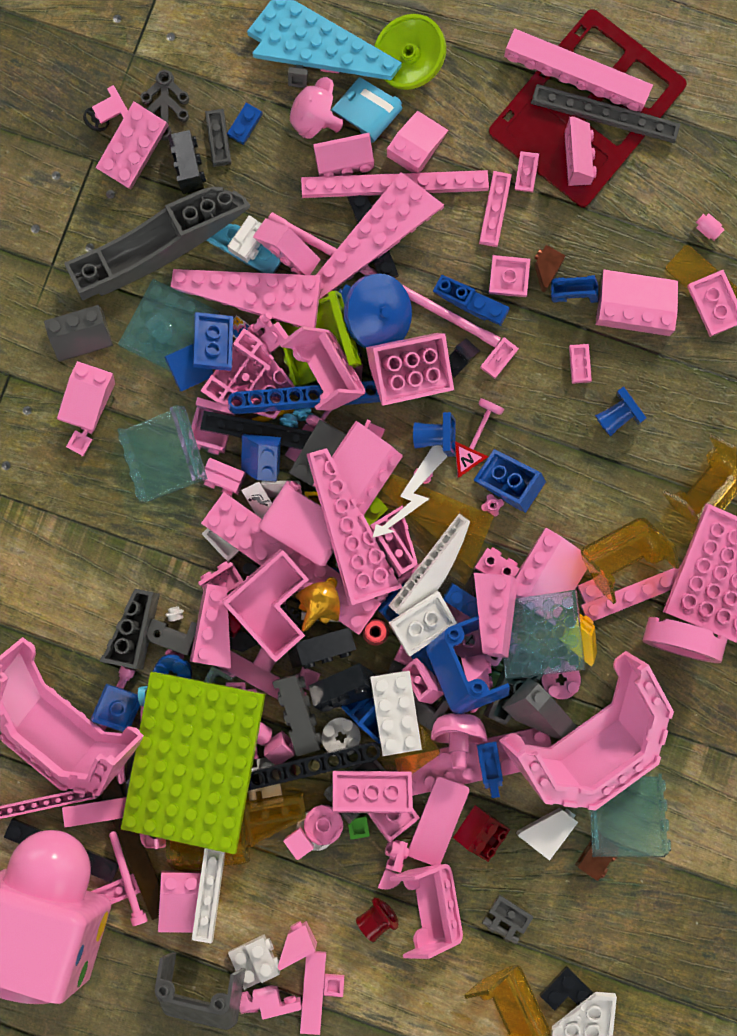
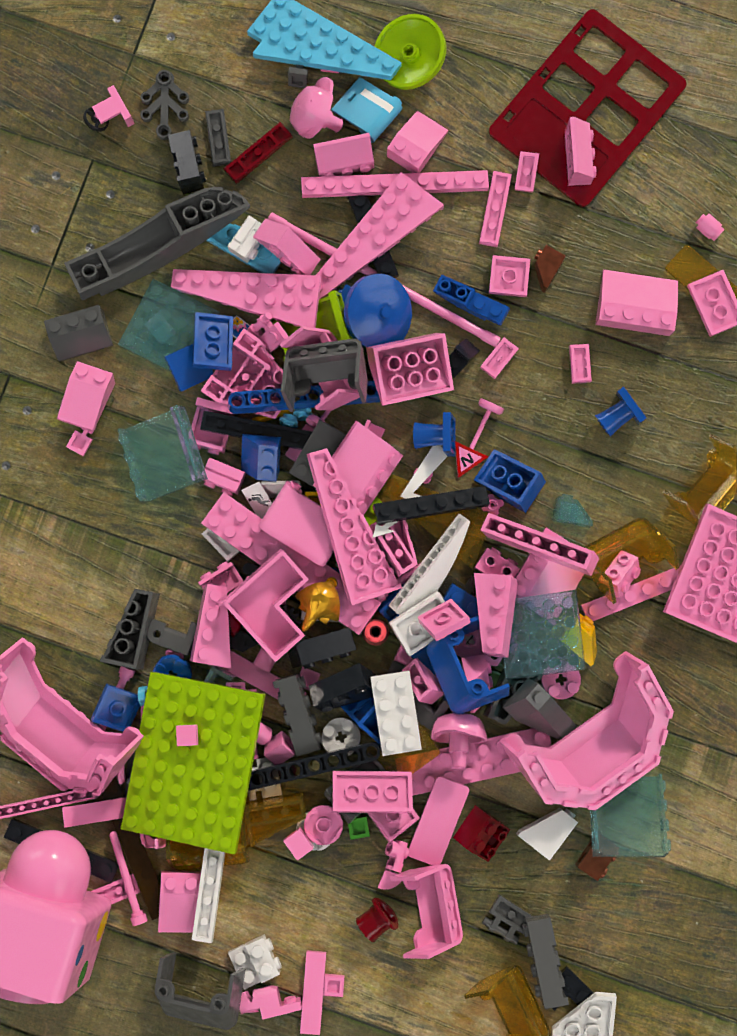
(132, 145): bright pink brick -> none
(174, 613): white plate -> none
(187, 735): none -> bright pink tile
(244, 123): blue plate -> none
(258, 152): none -> dark red plate
(298, 944): bright pink slope -> none
(321, 364): none -> dark grey windscreen
(431, 505): none -> black plate
(444, 619): none -> bright pink plate
(490, 767): blue hinge -> none
(540, 544): none -> bright pink brick
(545, 961): none -> dark grey wedge
(571, 512): none -> clear light blue slope
(576, 287): blue piece -> none
(577, 70): bright pink brick -> none
(589, 591): bright pink plate -> none
(605, 113): dark grey tile -> none
(623, 571): none -> bright pink bracket
(684, 640): bright pink brick -> none

